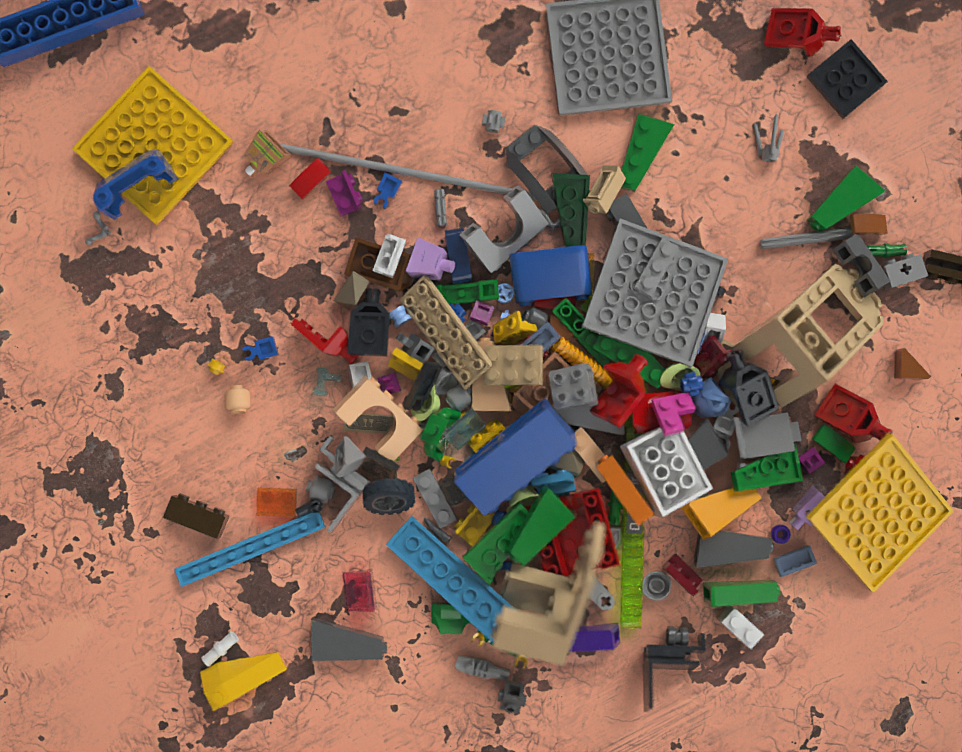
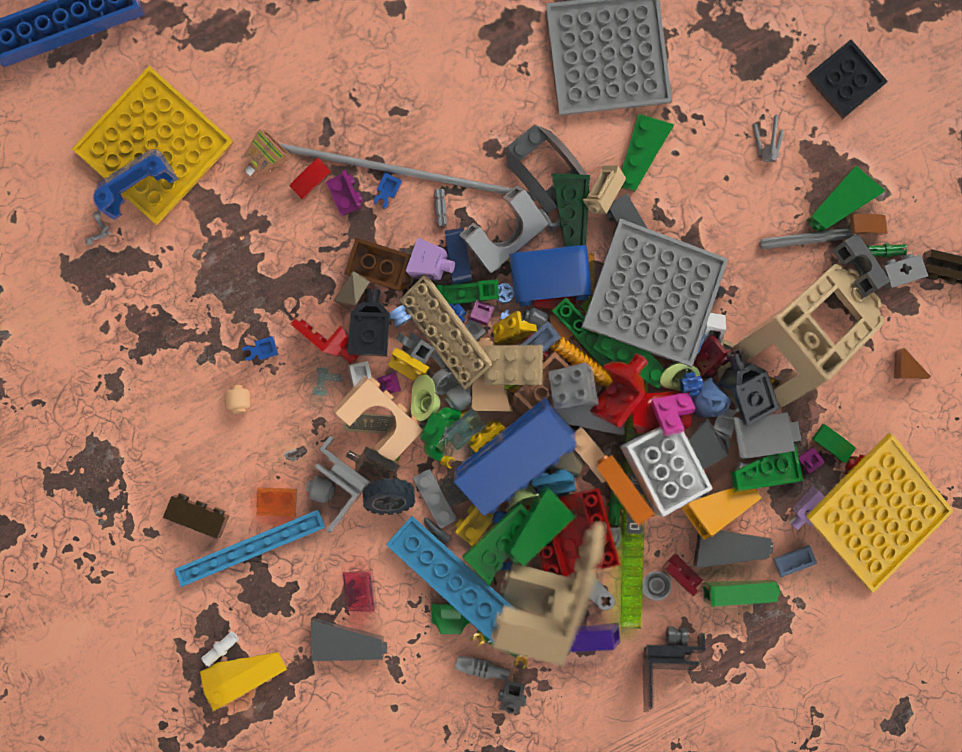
(216, 366): yellow plate -> none
(311, 506): black arm -> none
(347, 457): light grey slope -> none
(389, 255): white hinge -> none
(422, 386): black hinge -> none
(493, 121): light grey gear -> none
(656, 267): light grey plate -> none
(740, 626): white brick -> none
(786, 534): dark purple plate -> none
(799, 29): red plate -> none
(851, 415): red plate -> none

